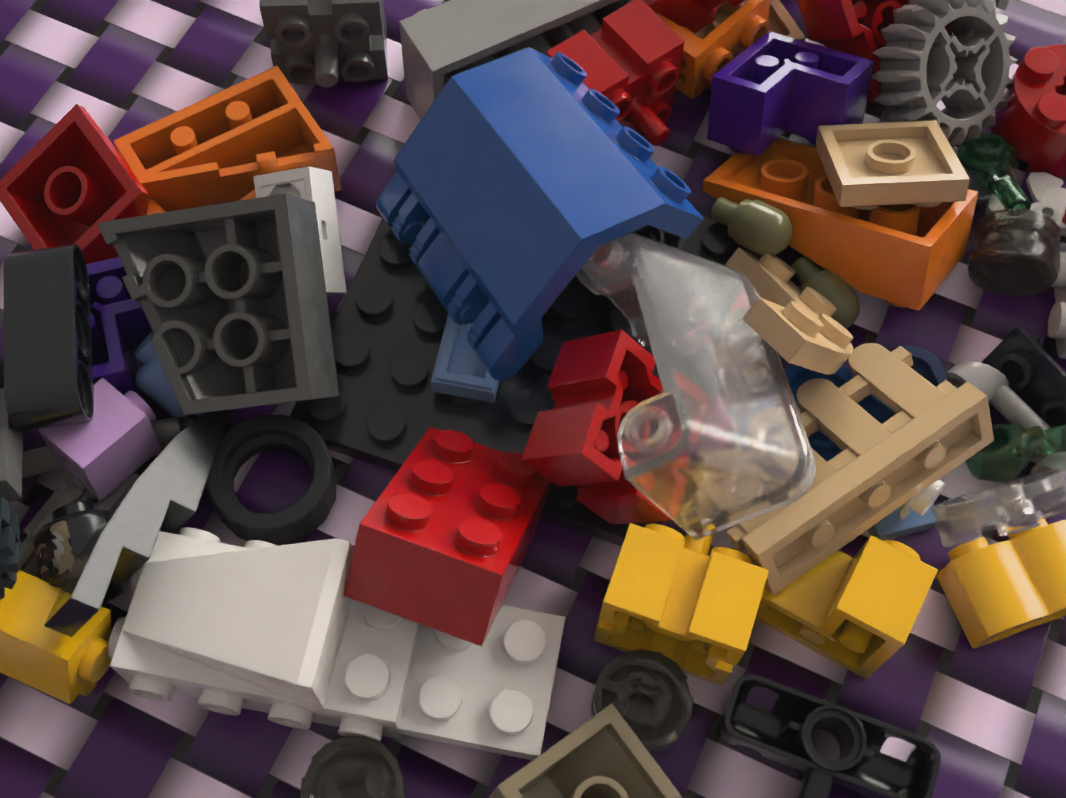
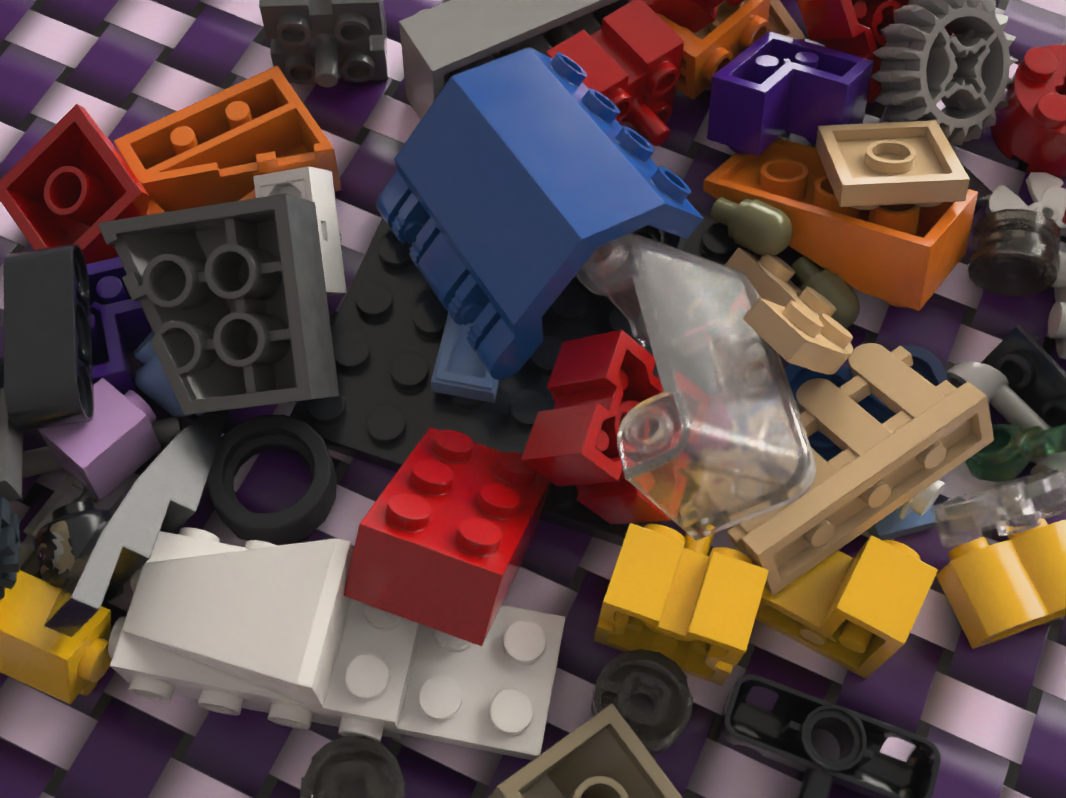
(991, 161): clear green plate -> none

